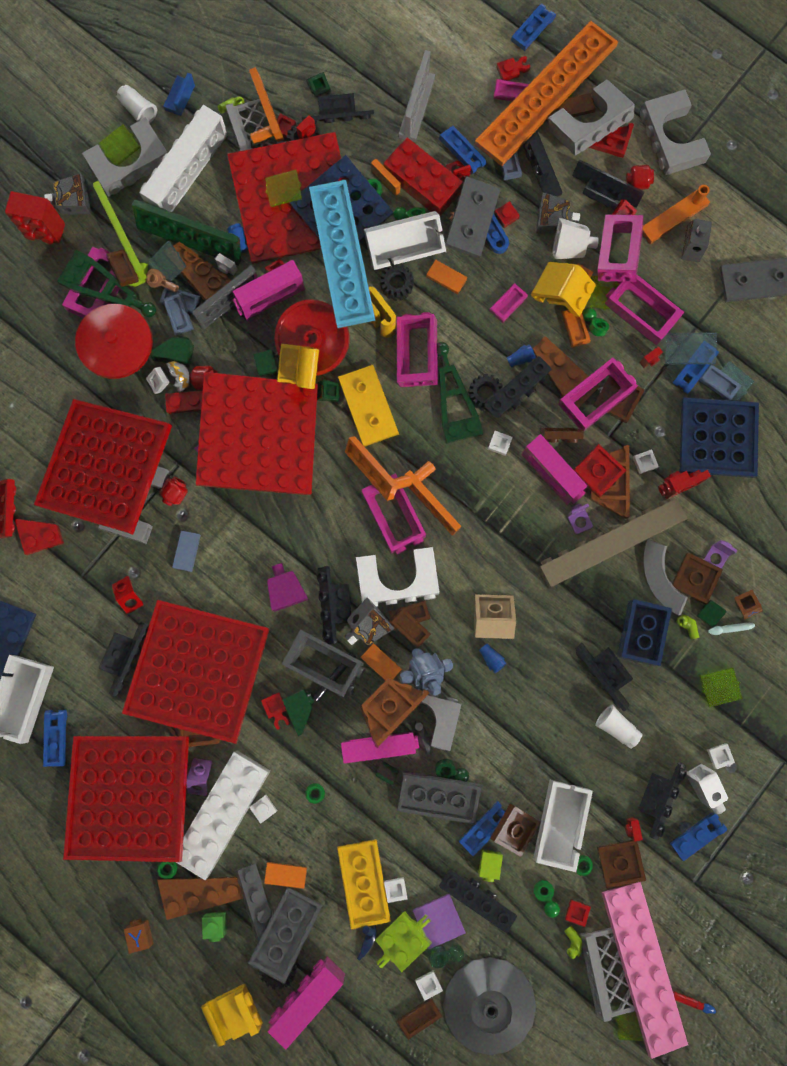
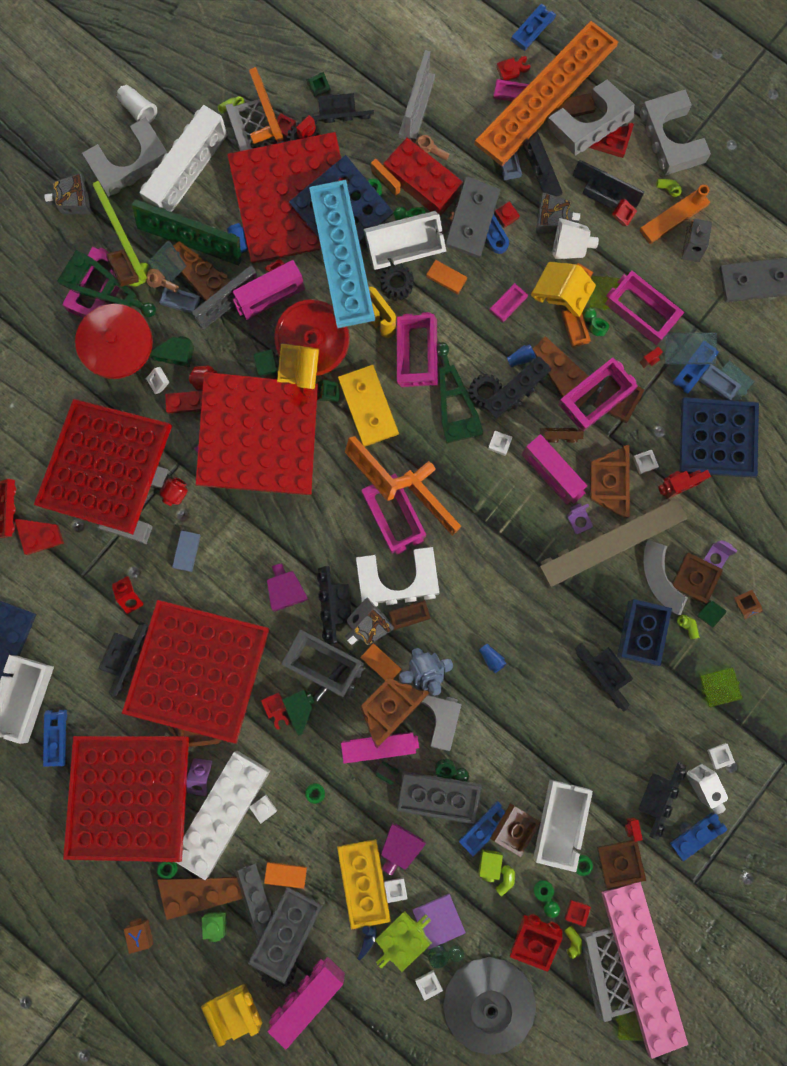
(35, 217): red brick -> none
(119, 145): clear neon green piece -> none
(178, 314): sand blue tile -> none
(179, 94): blue panel -> none
(180, 373): light grey hair -> none
(225, 264): white plate -> none
(283, 188): clear neon green piece -> none
(400, 848): none -> magenta torso
(410, 627): reddish brown tile -> none
(419, 1018): reddish brown tile -> none
(423, 738): dark grey bar -> none
(427, 144): none -> nougat plate
(461, 172): red bracket -> none
(462, 149): blue plate -> none
(481, 901): black bracket -> none
(494, 616): tan slope -> none
(508, 880): none -> lime arm
(536, 942): none -> red plate
(599, 470): red tile -> none
(614, 271): dark pink piece -> none
(618, 726): white plant -> none
(640, 177): red head -> none
(670, 185): none -> lime arm
(705, 1007): red piece -> none
(717, 630): light aqua piece -> none

